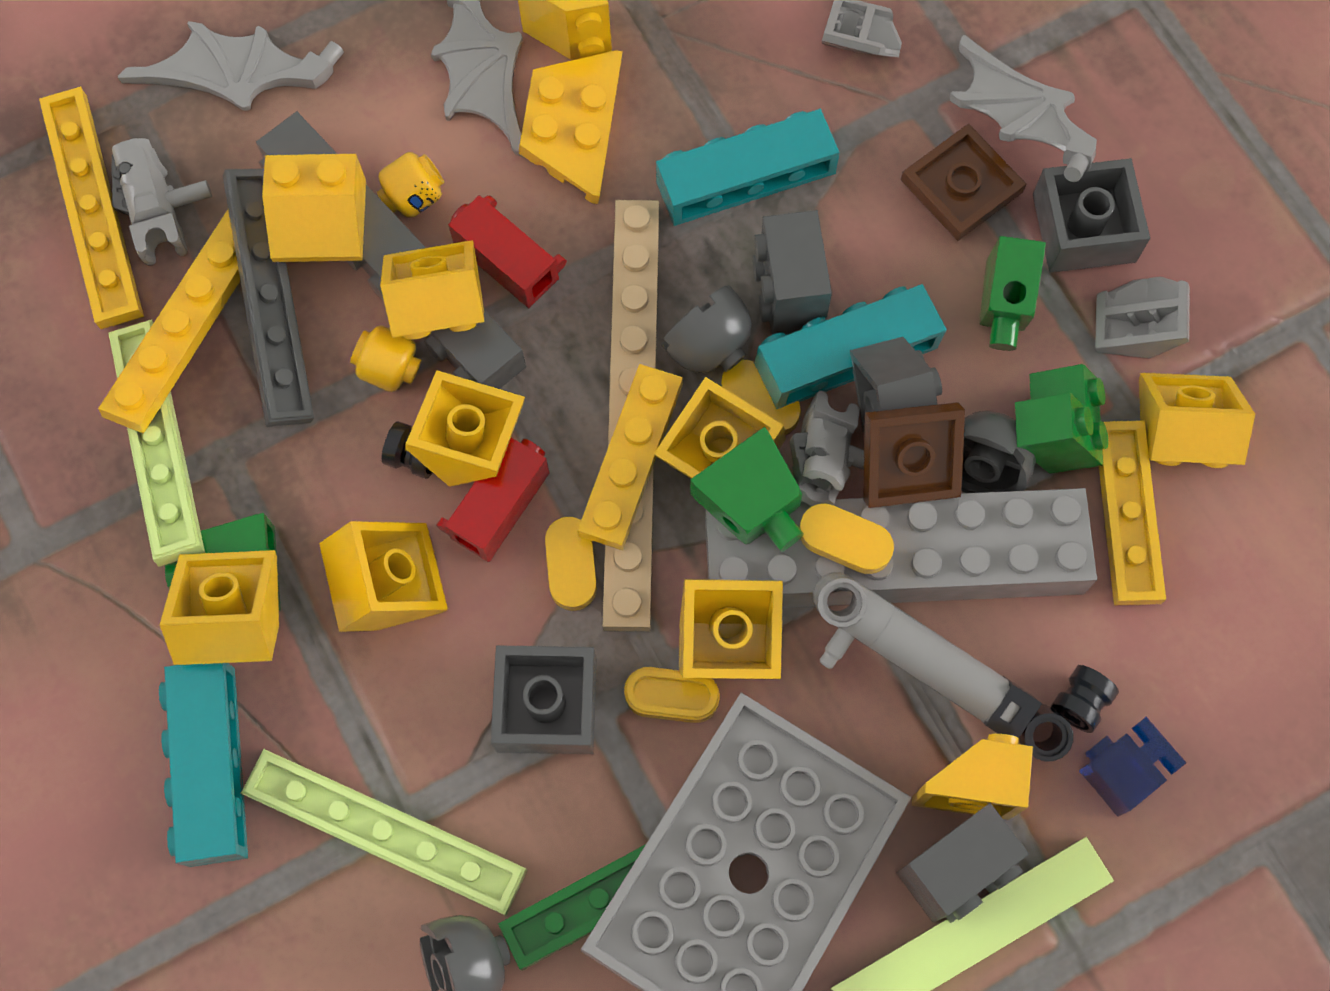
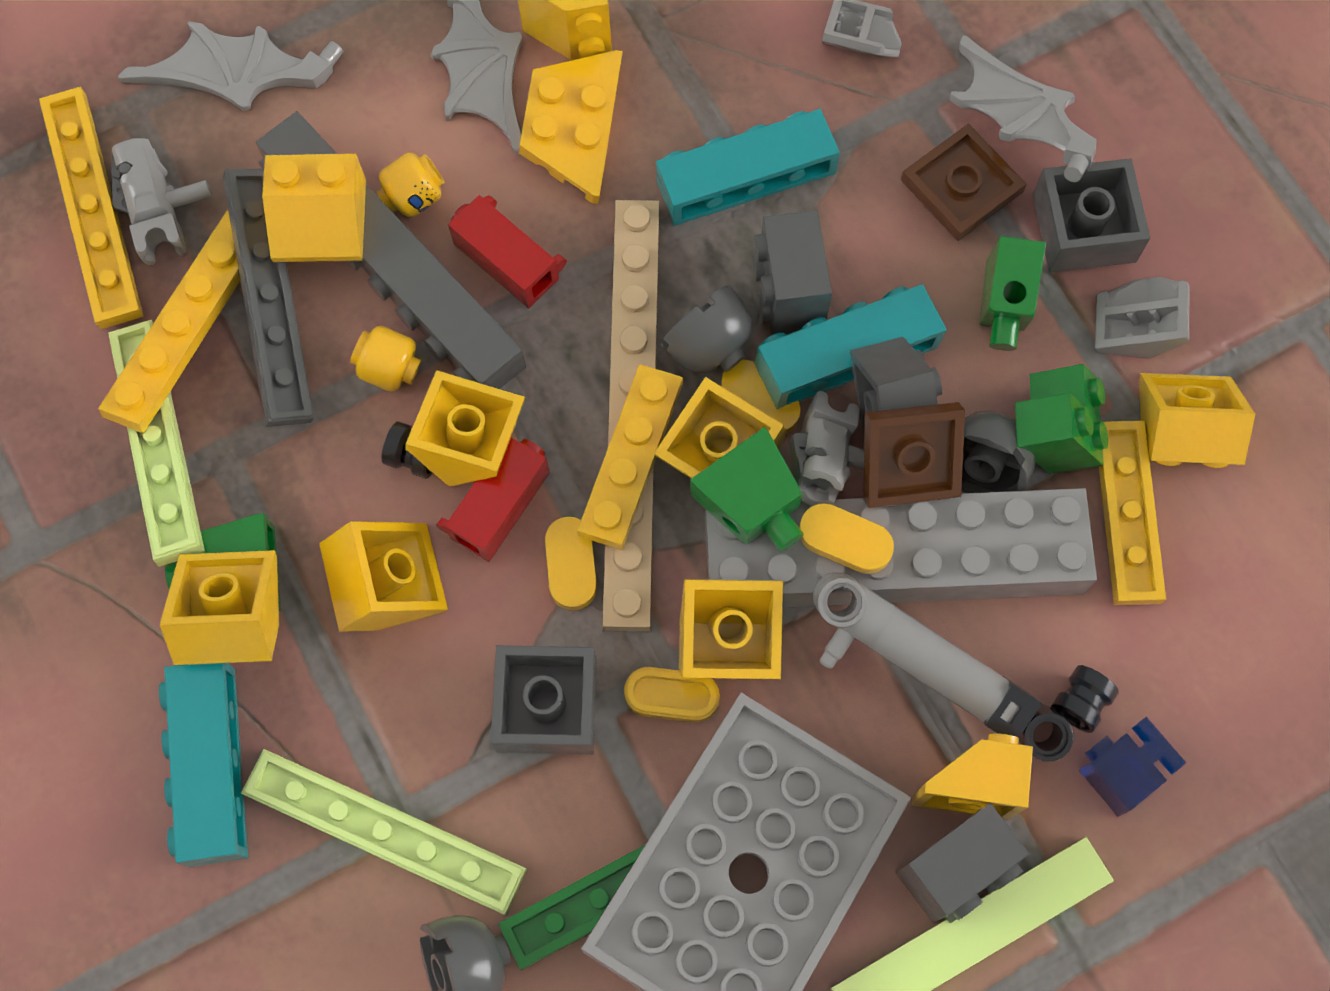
(432, 290): yellow slope -> none

